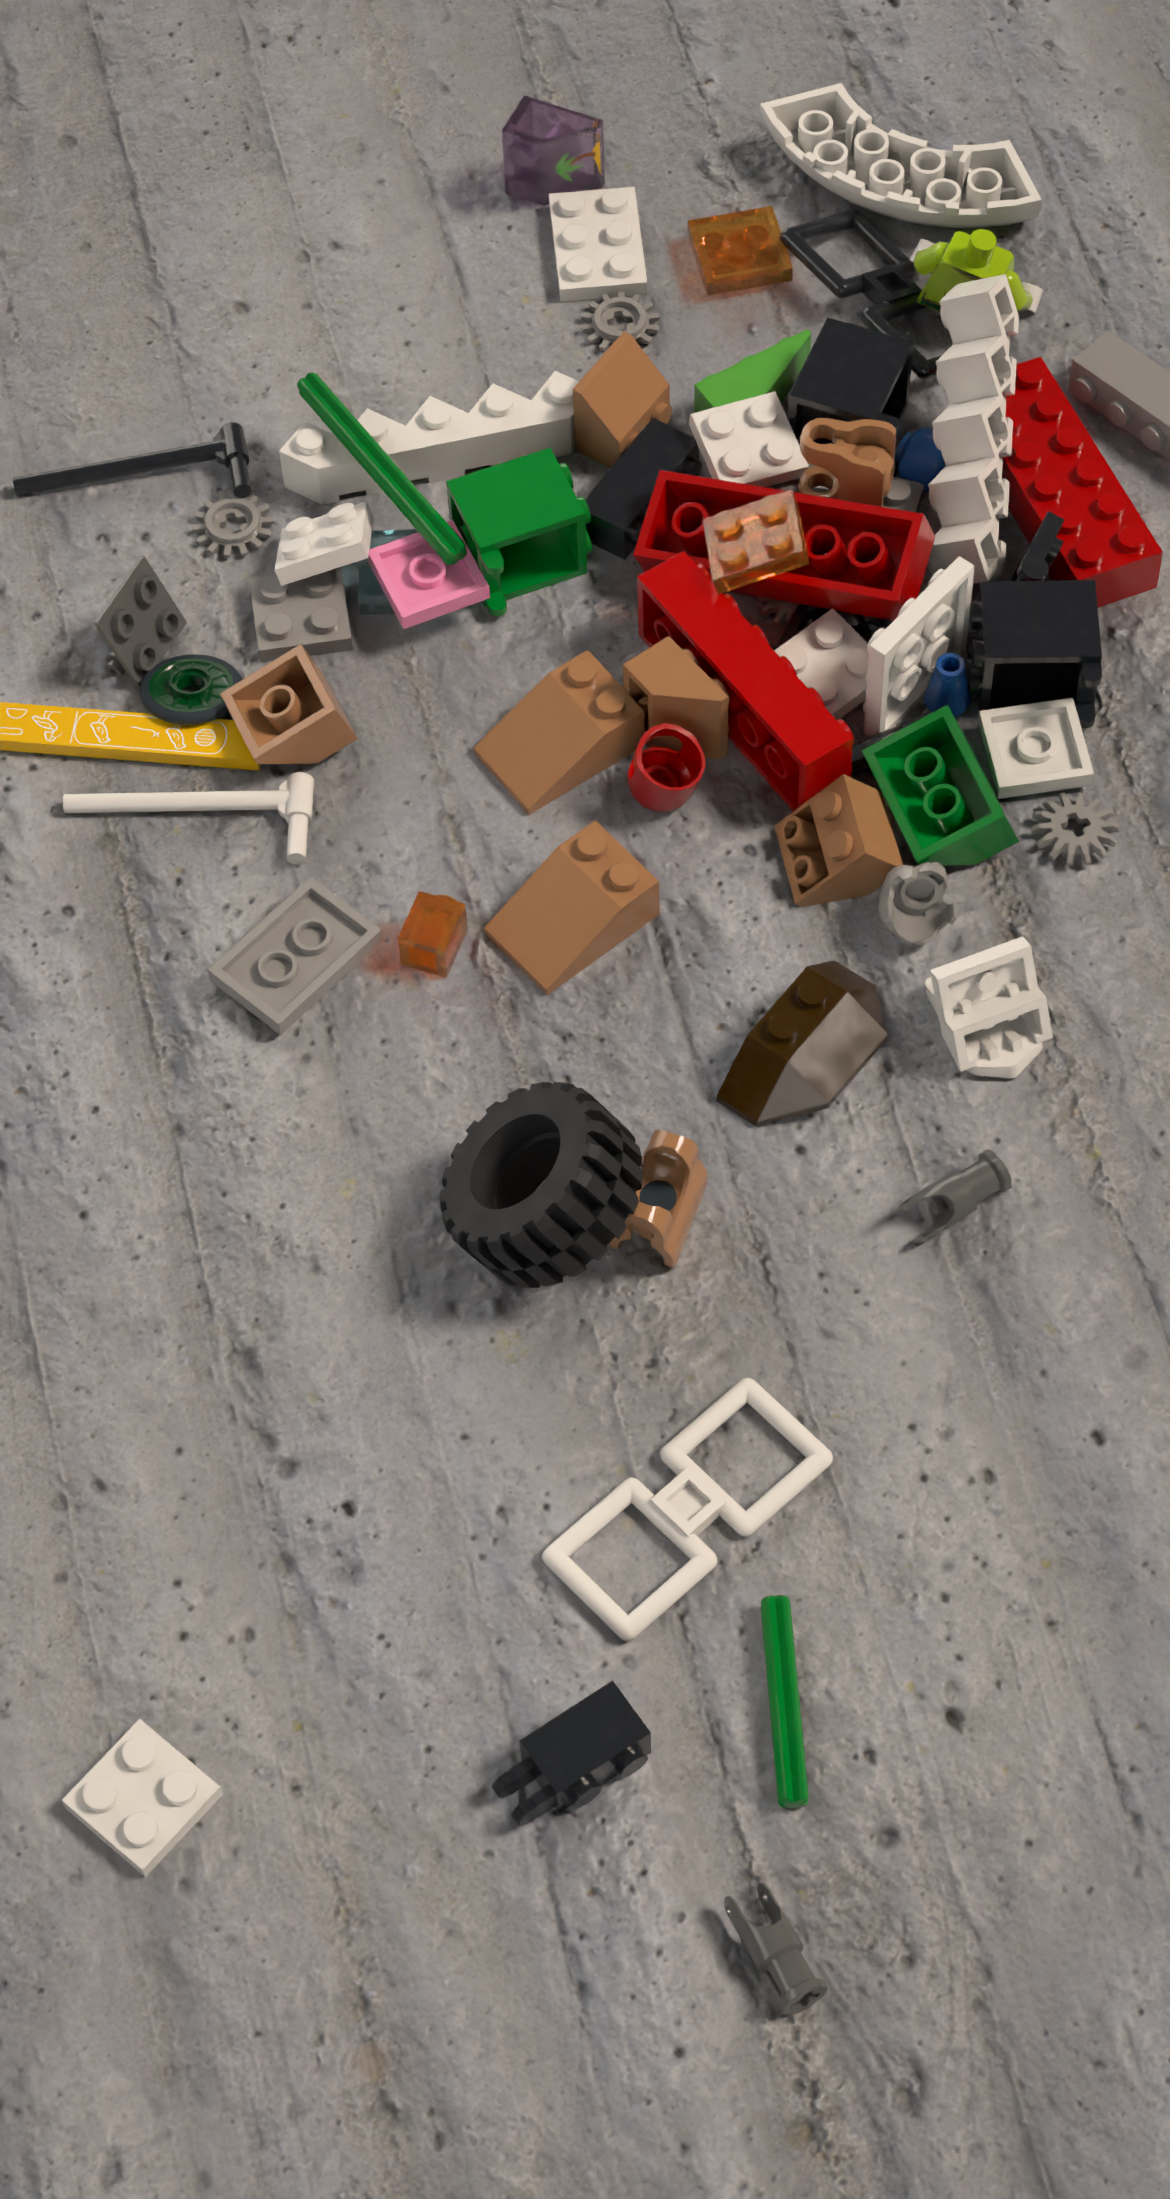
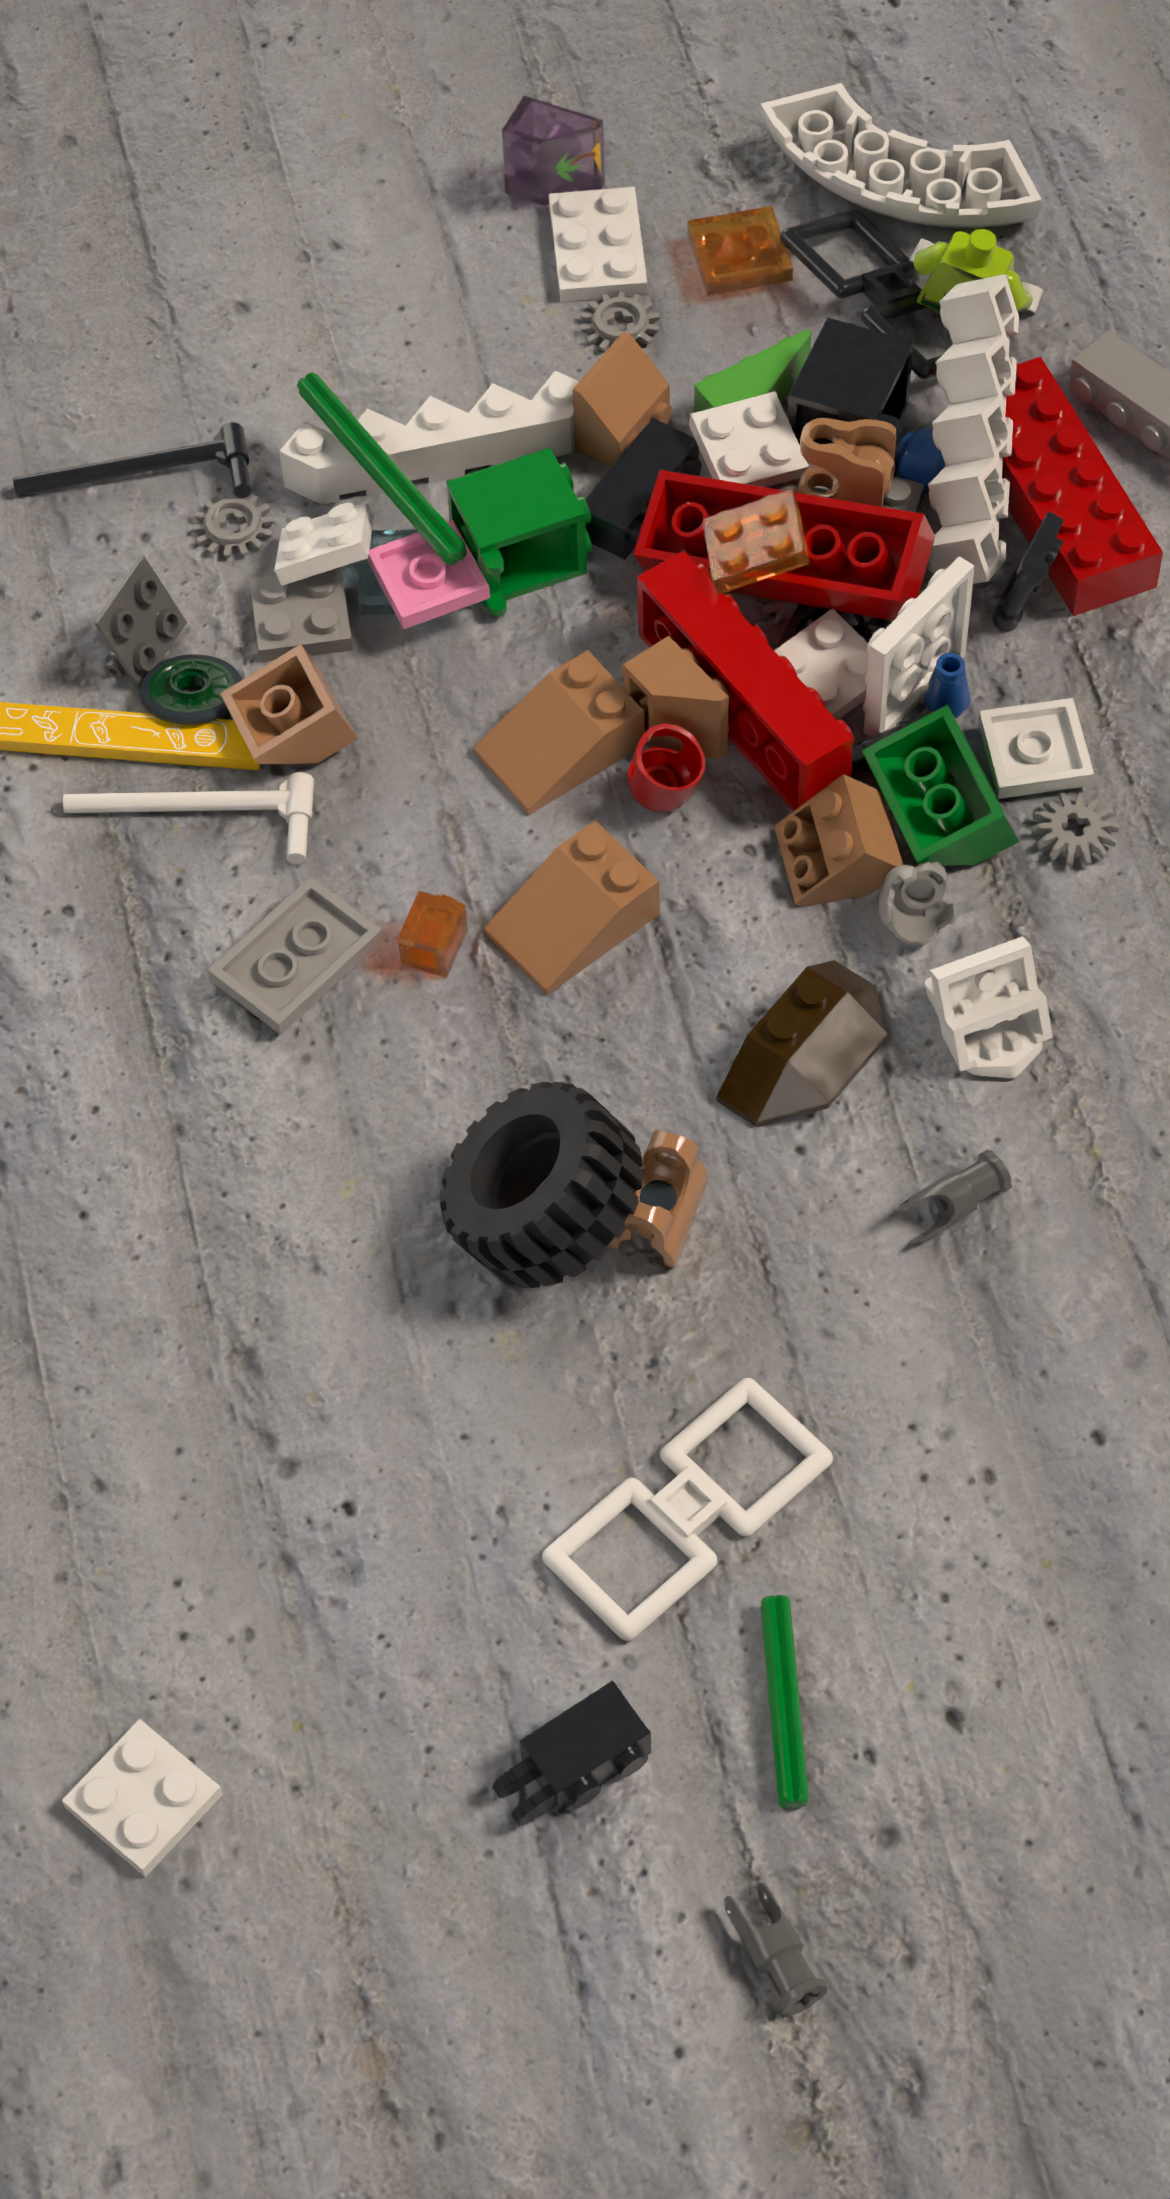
(1035, 644): black container -> none

